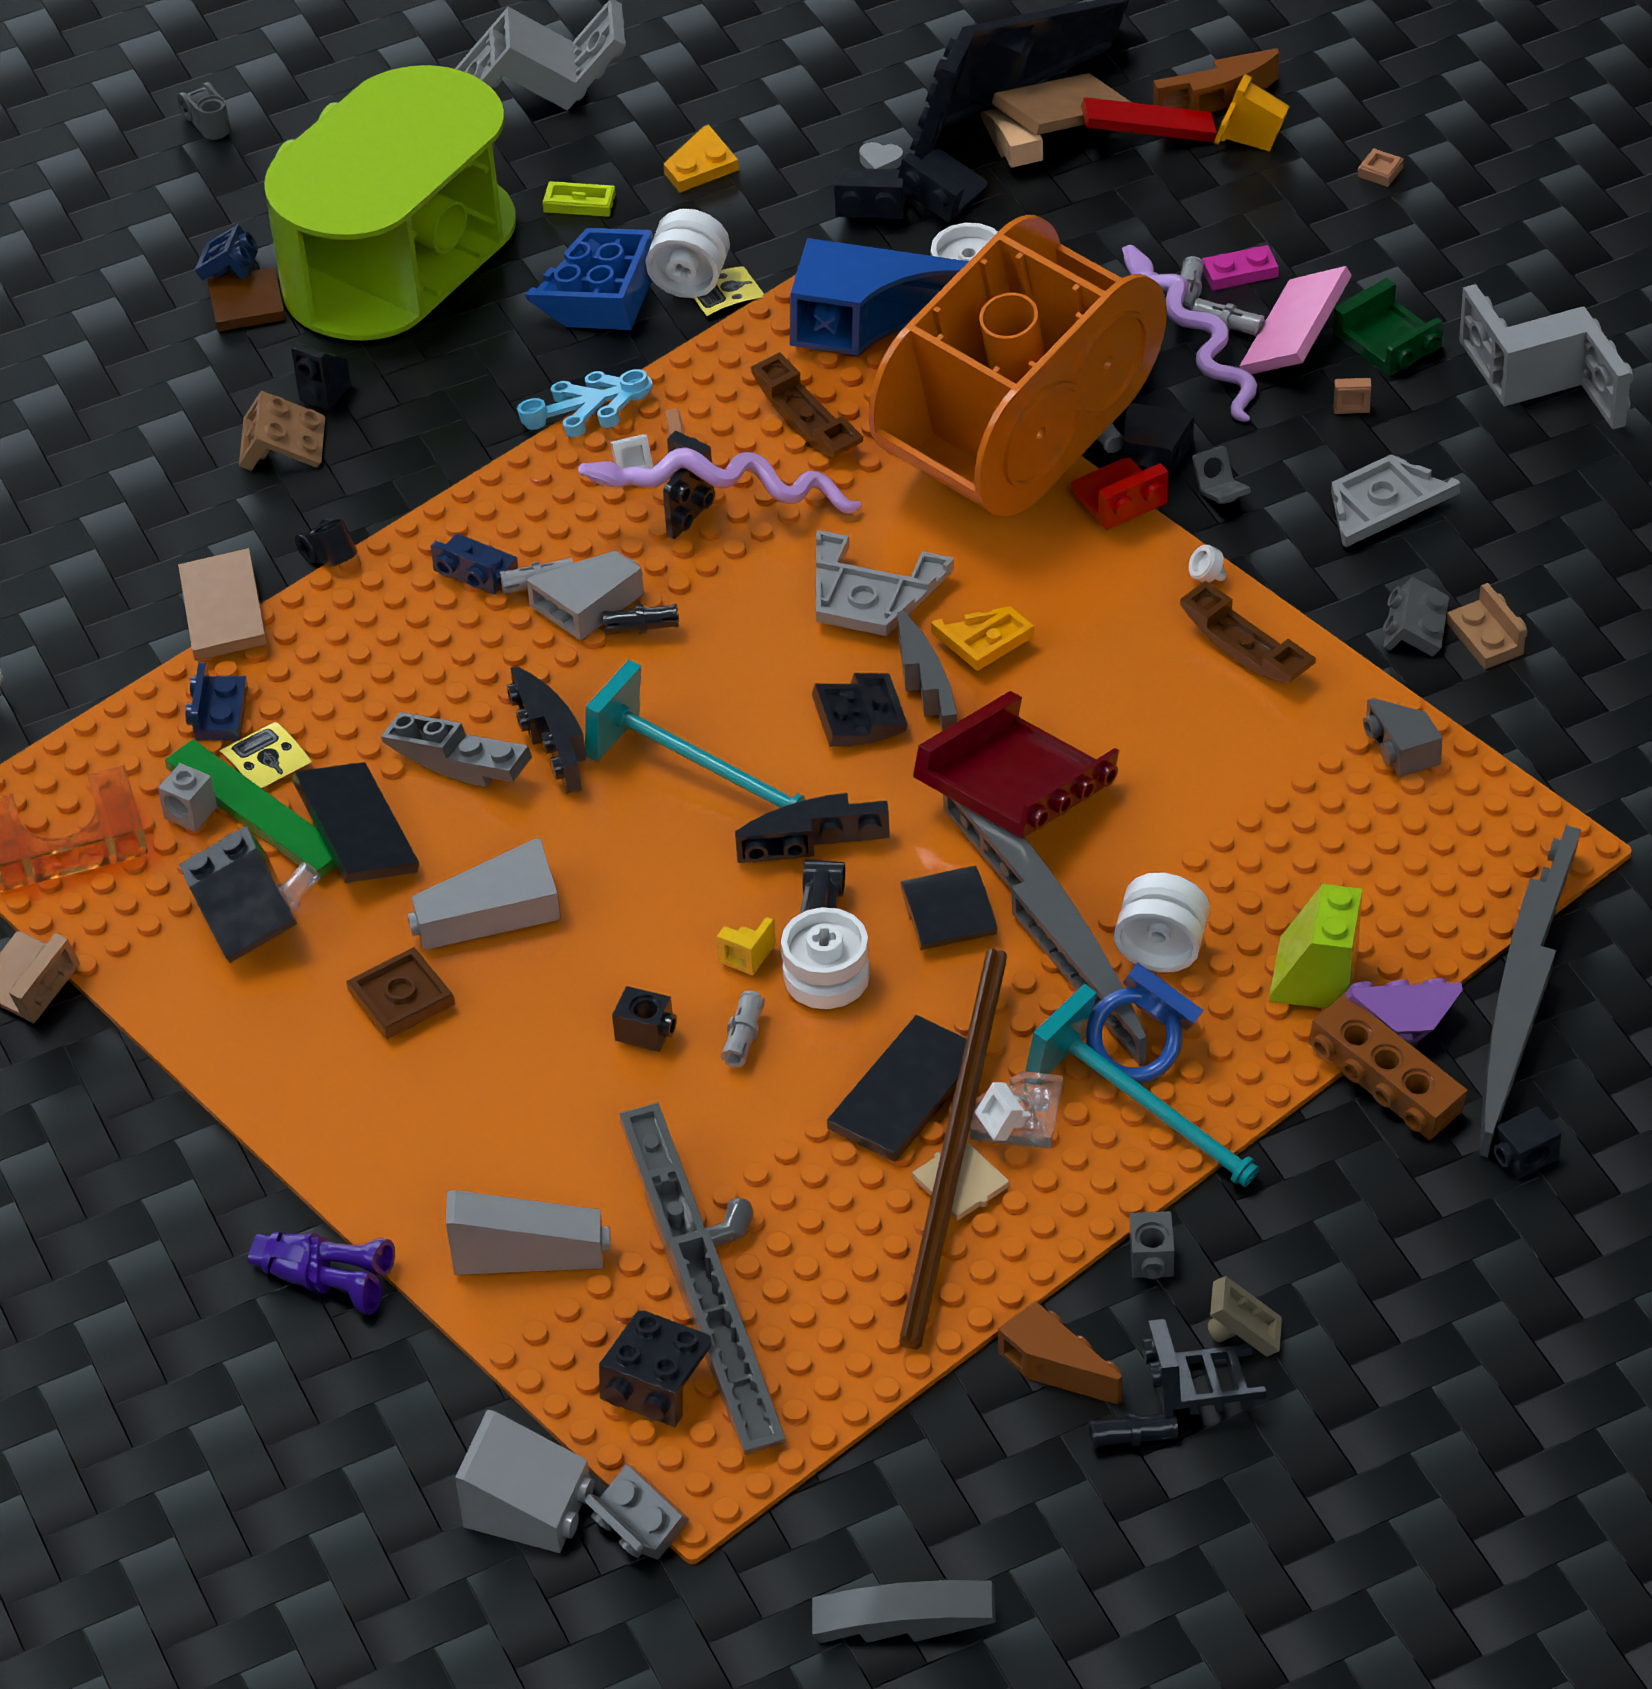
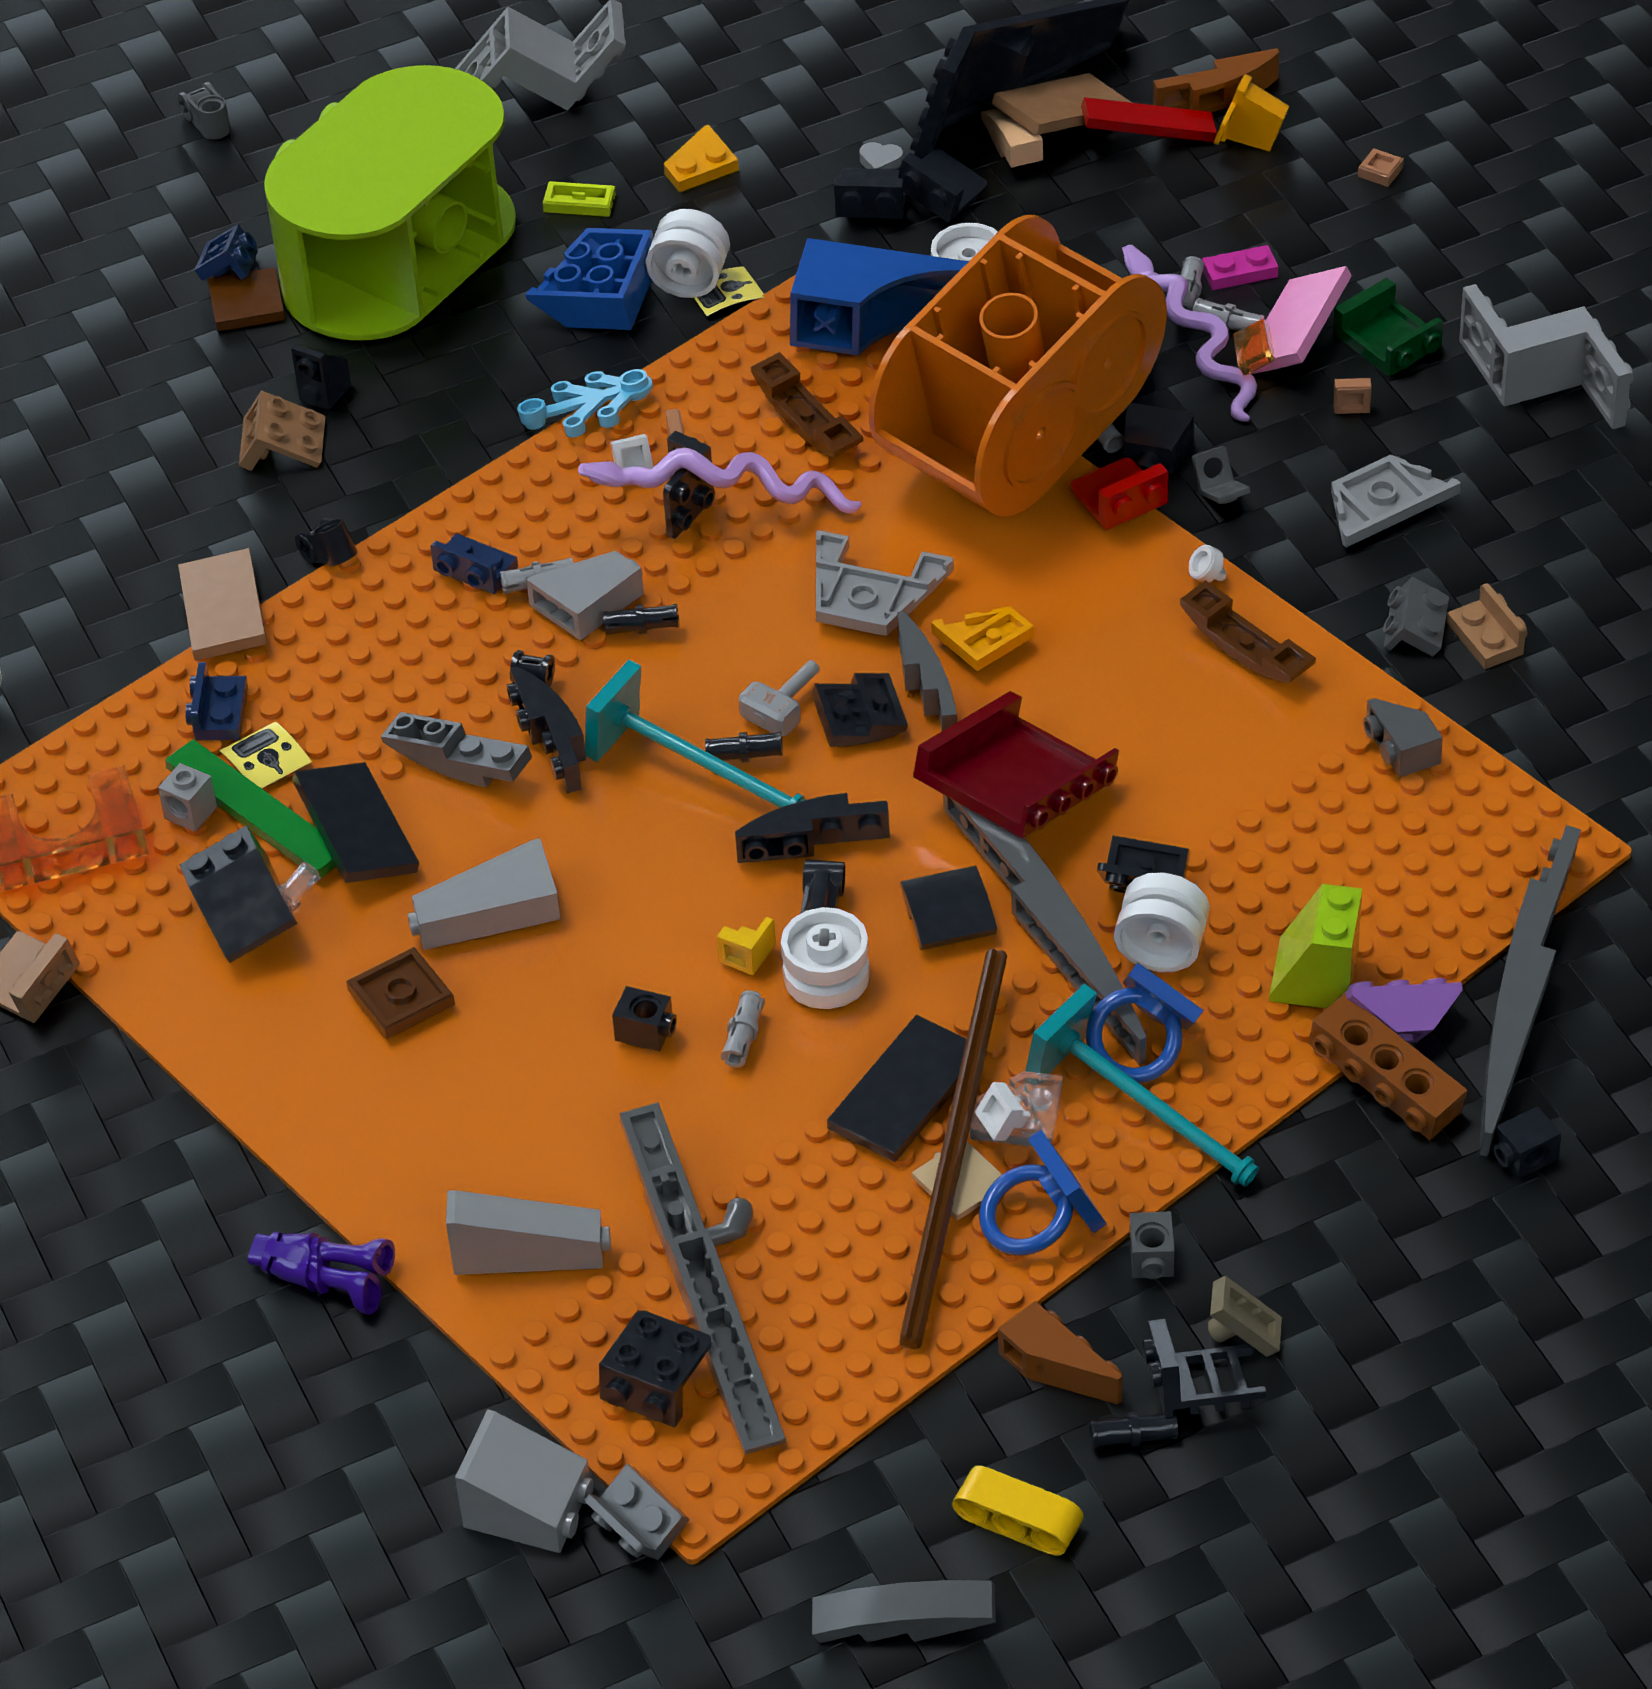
(540, 667): none -> black bush
(745, 746): none -> black pin
(773, 708): none -> light grey piece
(1018, 1510): none -> yellow beam
(1060, 1186): none -> blue tile
(1134, 858): none -> black bracket
(1254, 347): none -> clear orange tile

